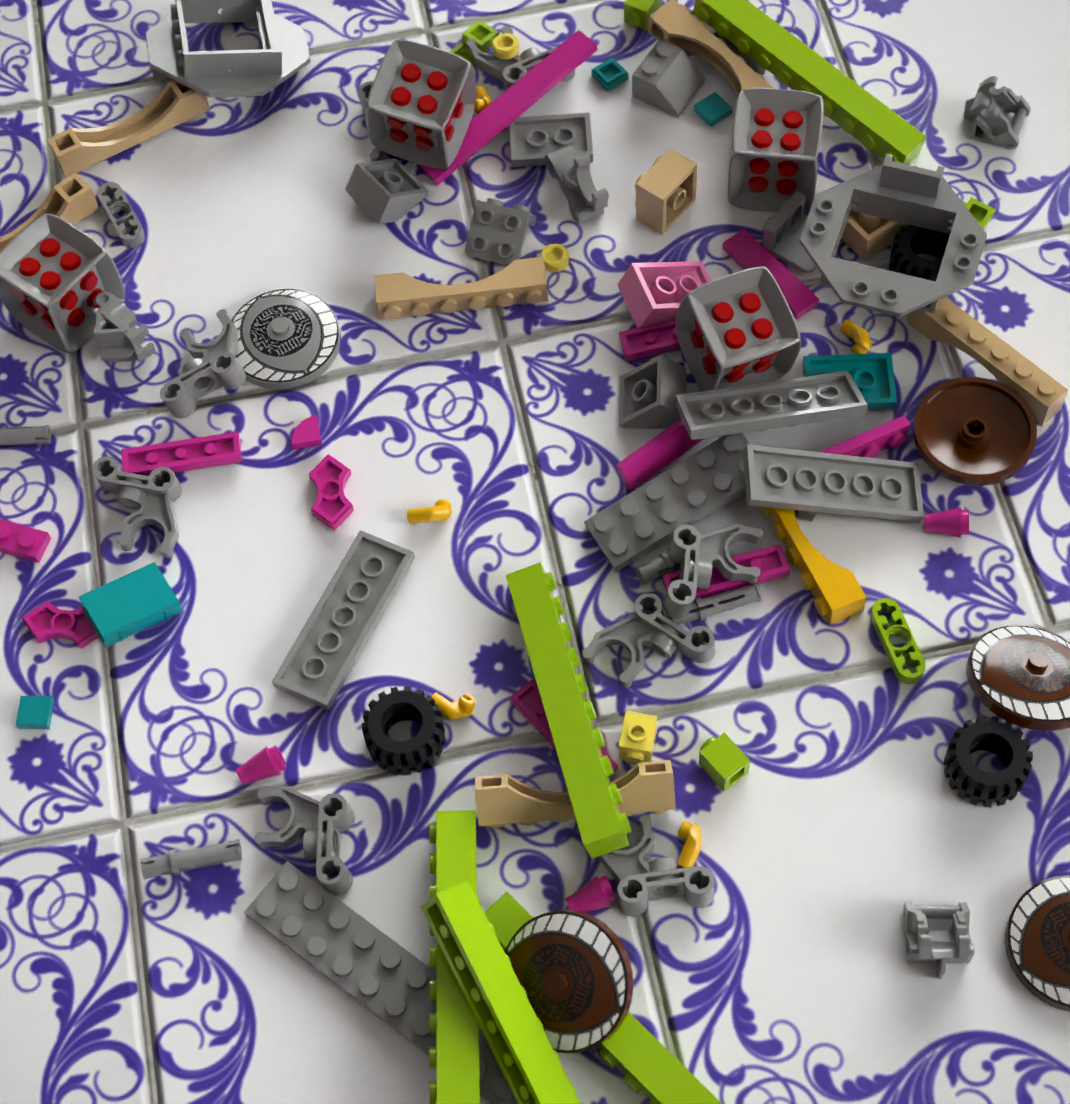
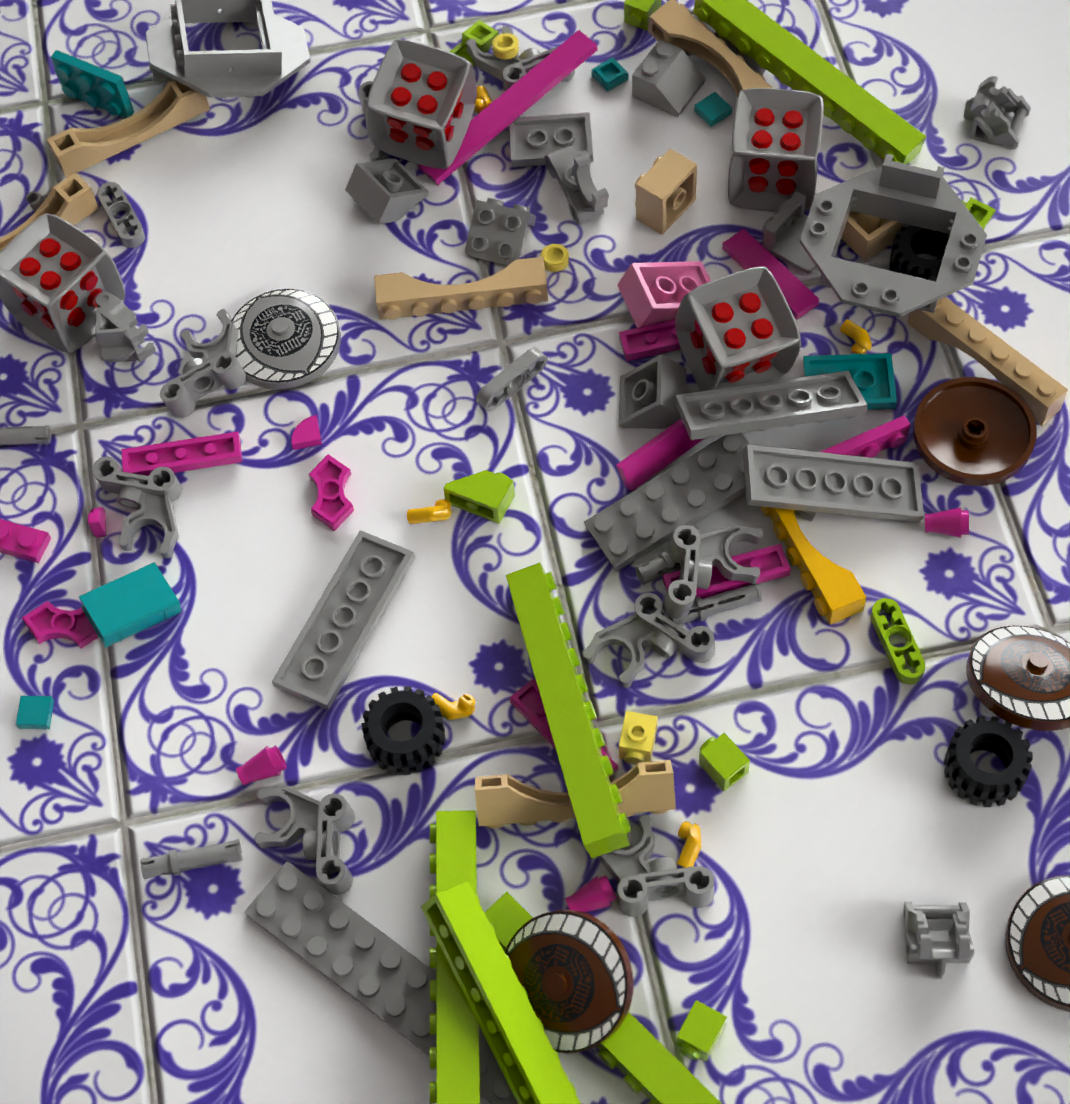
(35, 199): none -> light grey hand
(92, 84): none -> teal plate
(97, 522): none -> dark pink tile
(482, 494): none -> lime slope
(511, 379): none -> light grey beam
(700, 1032): none -> lime brick

